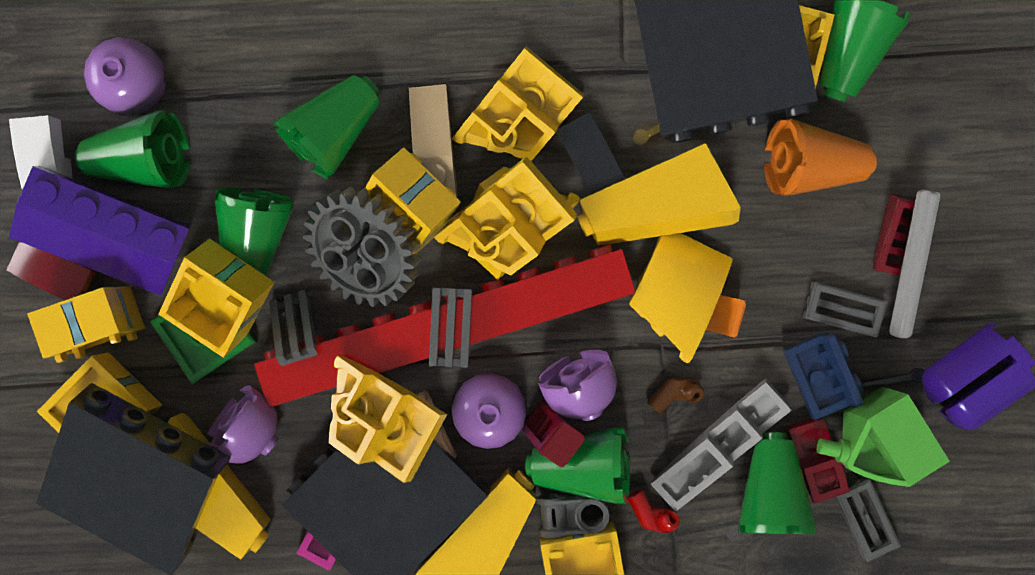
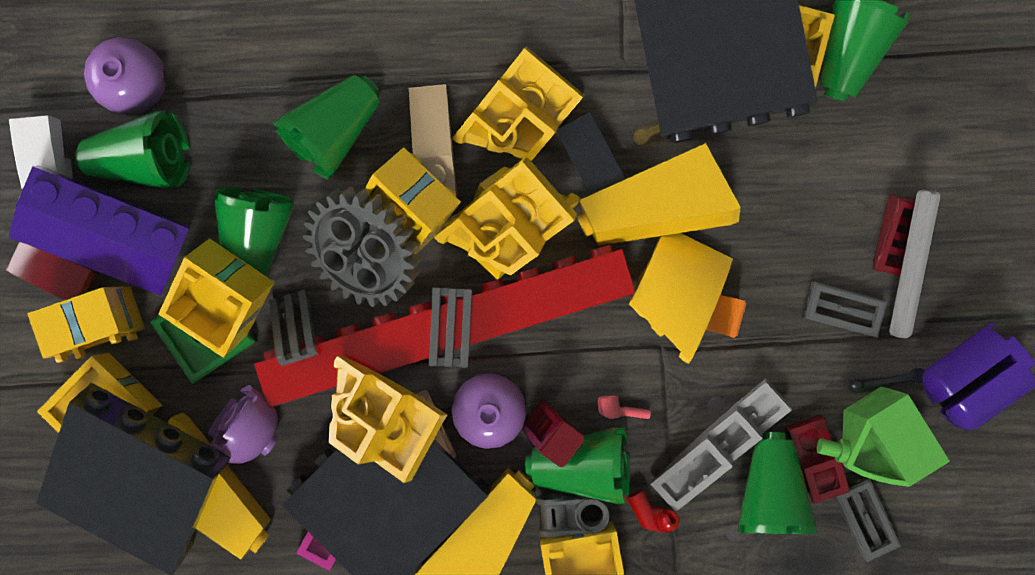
(580, 387): medium lavender cylinder -> none
(610, 408): none -> coral hand
(676, 389): reddish brown arm -> none
(814, 159): orange cone -> none
(824, 375): dark blue bracket -> none

